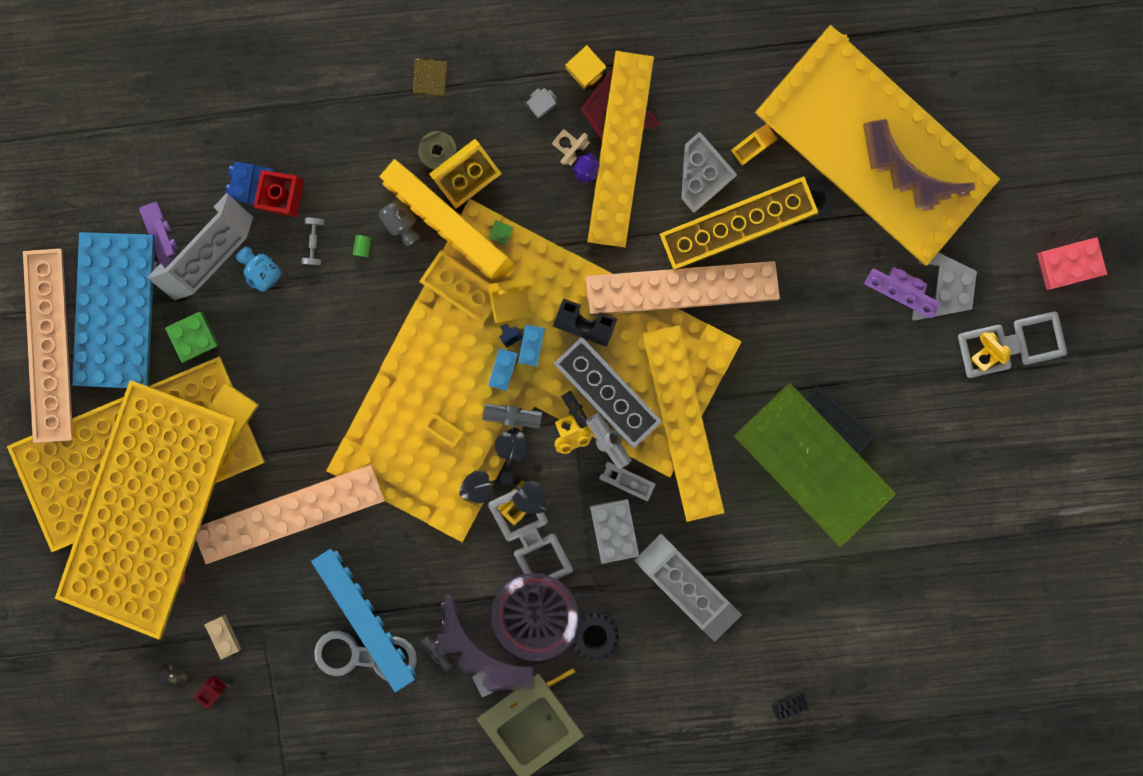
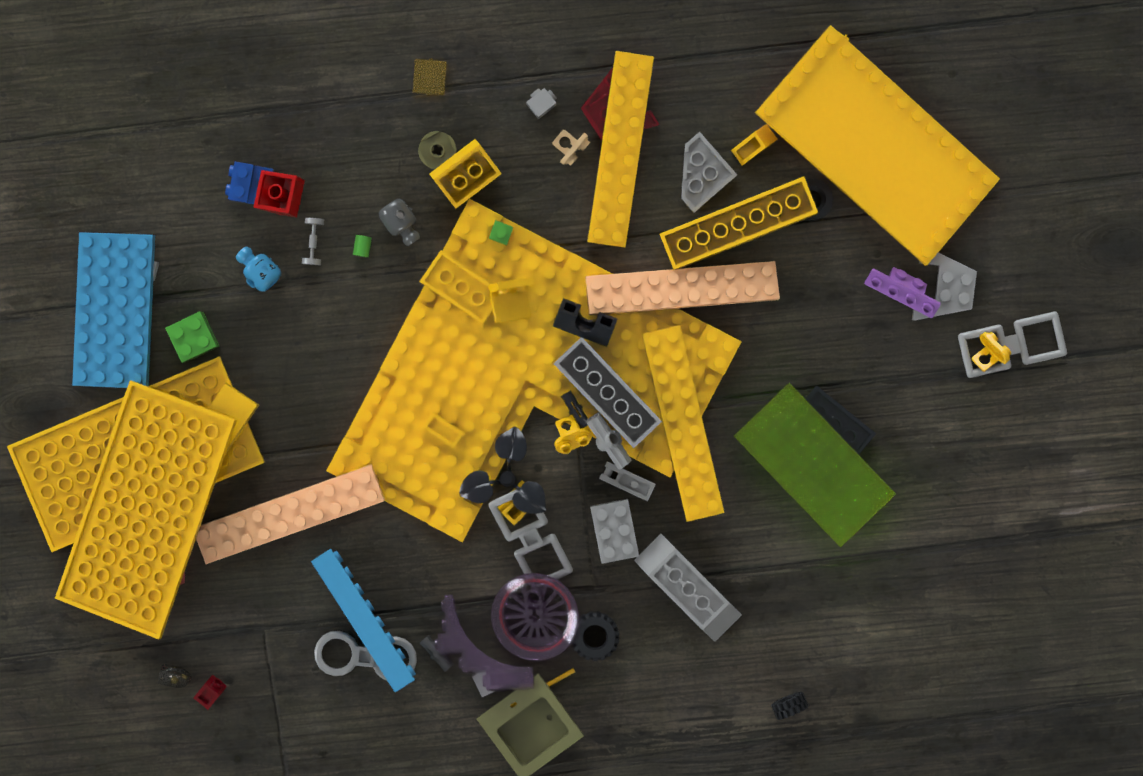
(47, 345): light nougat plate -> none
(155, 225): medium lavender bracket -> none
(205, 251): light grey slope -> none
(223, 636): tan brick -> none
(446, 220): yellow brick -> none
(503, 369): dark azure brick -> none
(510, 335): dark blue tile -> none
(512, 416): dark grey piece -> none
(531, 345): dark azure brick -> none
(586, 67): yellow head -> none
(586, 168): dark purple head -> none
(885, 154): arch -> none
(1072, 263): coral brick -> none

